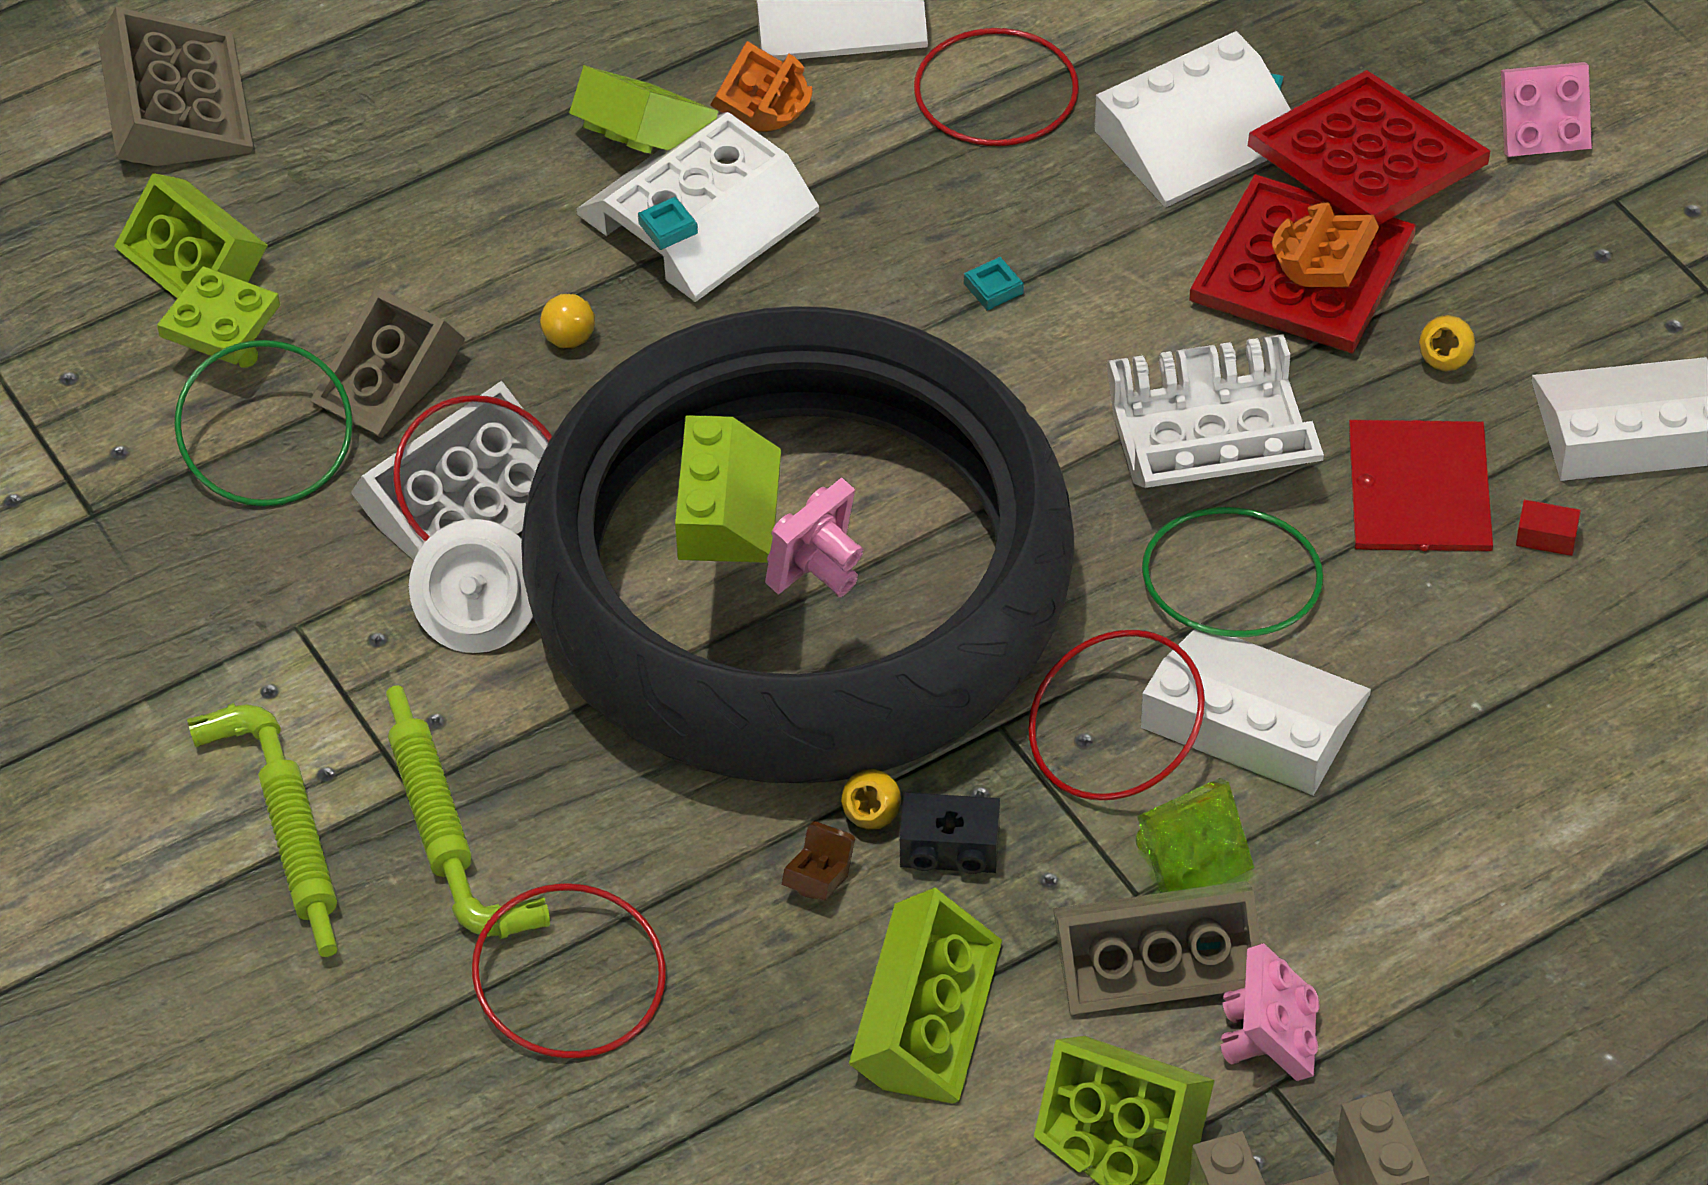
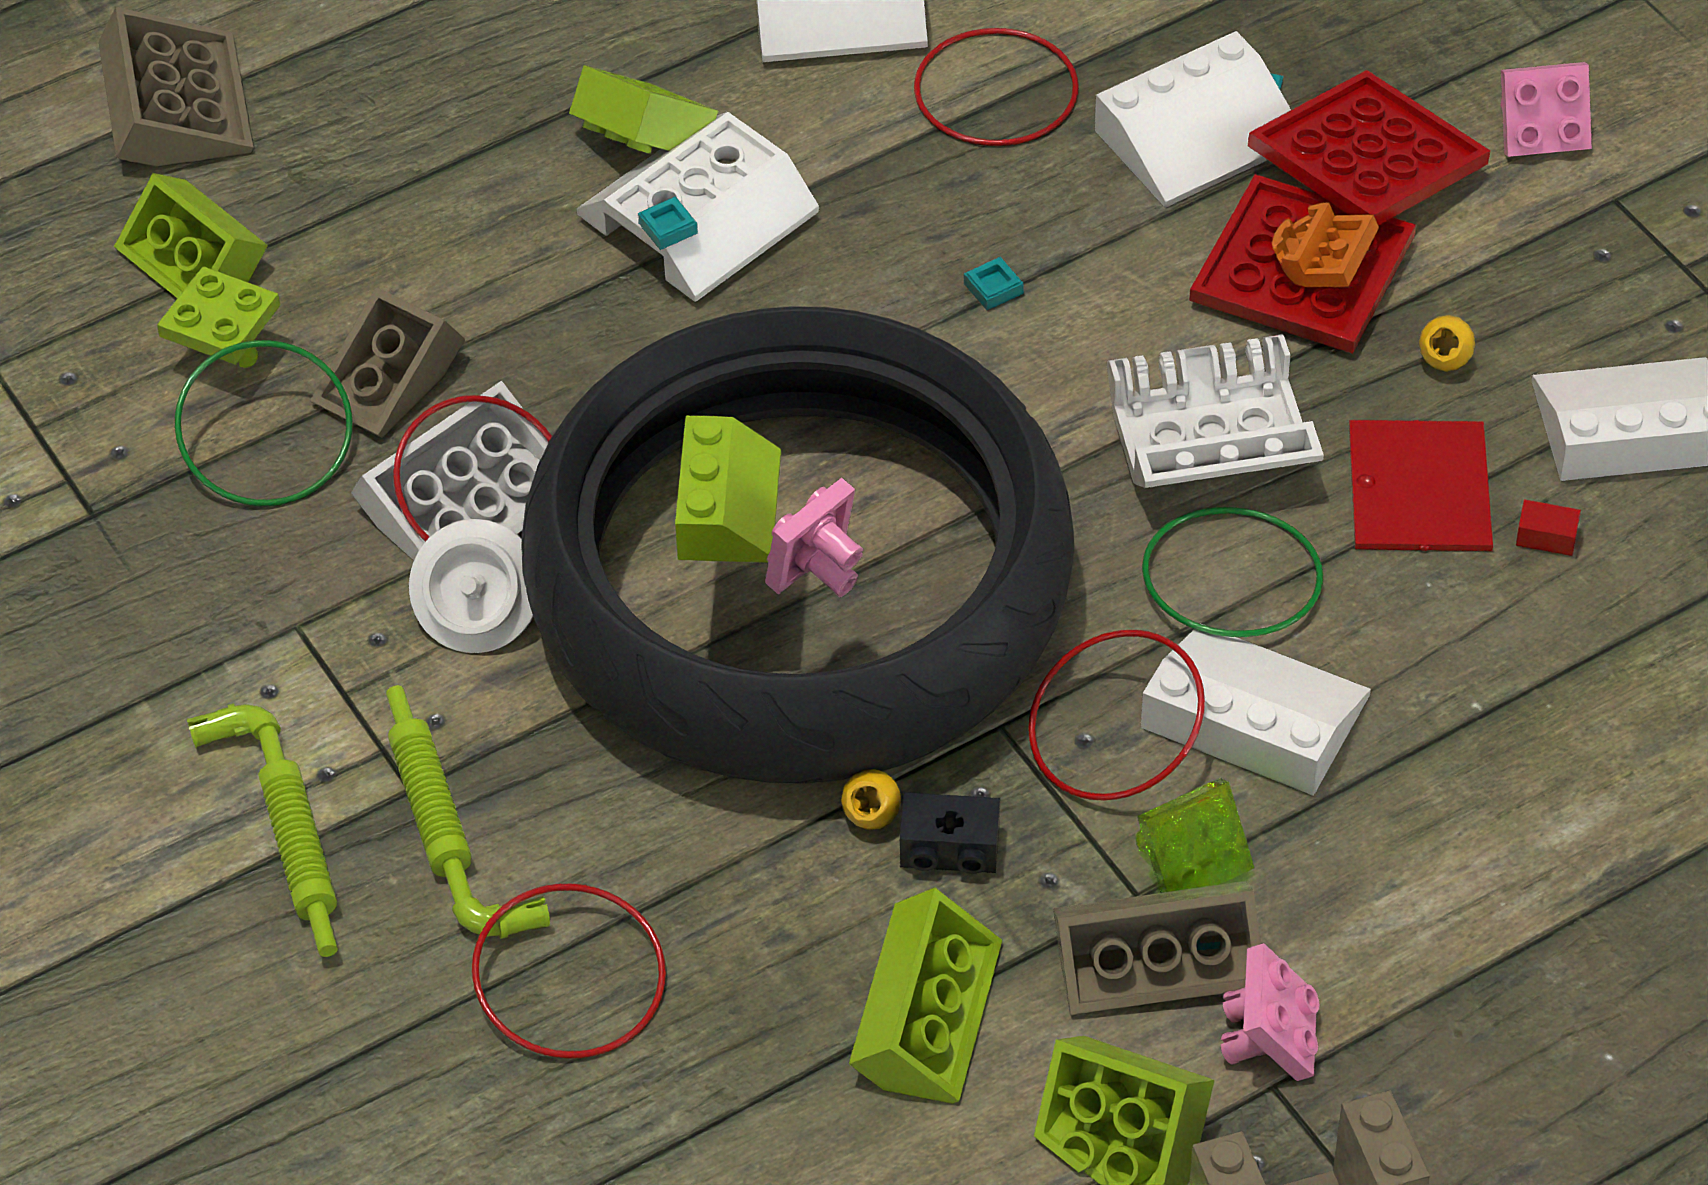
(567, 320): yellow piece -> none
(763, 90): orange slope -> none
(821, 863): reddish brown bracket -> none

